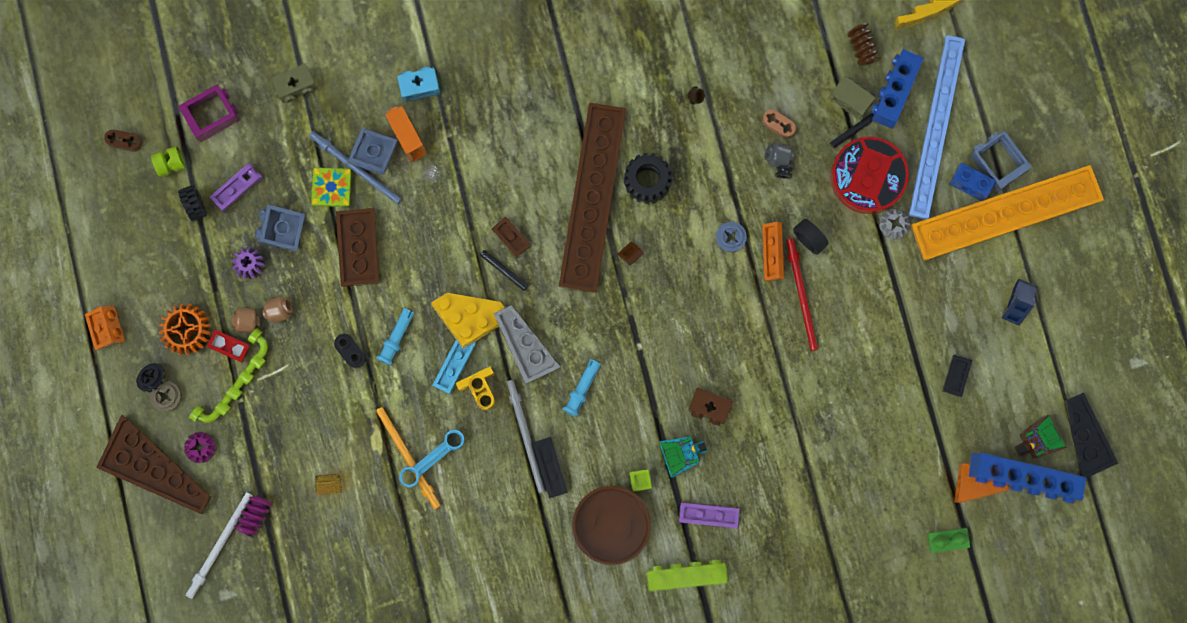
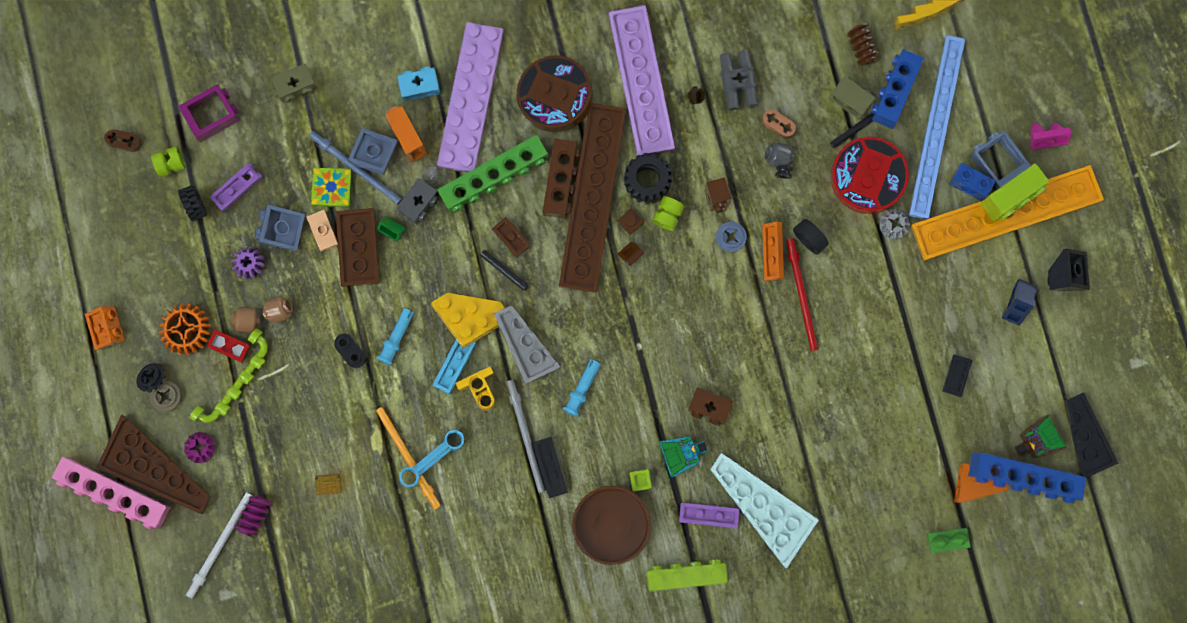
(157, 510): none -> bright pink brick
(322, 230): none -> light nougat plate
(391, 229): none -> green piece
(419, 192): none -> dark grey brick
(470, 97): none -> lavender plate
(498, 164): none -> bright green brick
(554, 93): none -> brick
(561, 149): none -> reddish brown brick
(630, 221): none -> reddish brown plate
(641, 81): none -> lavender plate
(668, 213): none -> lime wheel
(717, 195): none -> reddish brown brick
(732, 86): none -> dark grey pin
(774, 516): none -> light aqua wing
(1015, 193): none -> lime brick
(1045, 139): none -> dark pink tile
(1069, 272): none -> black slope

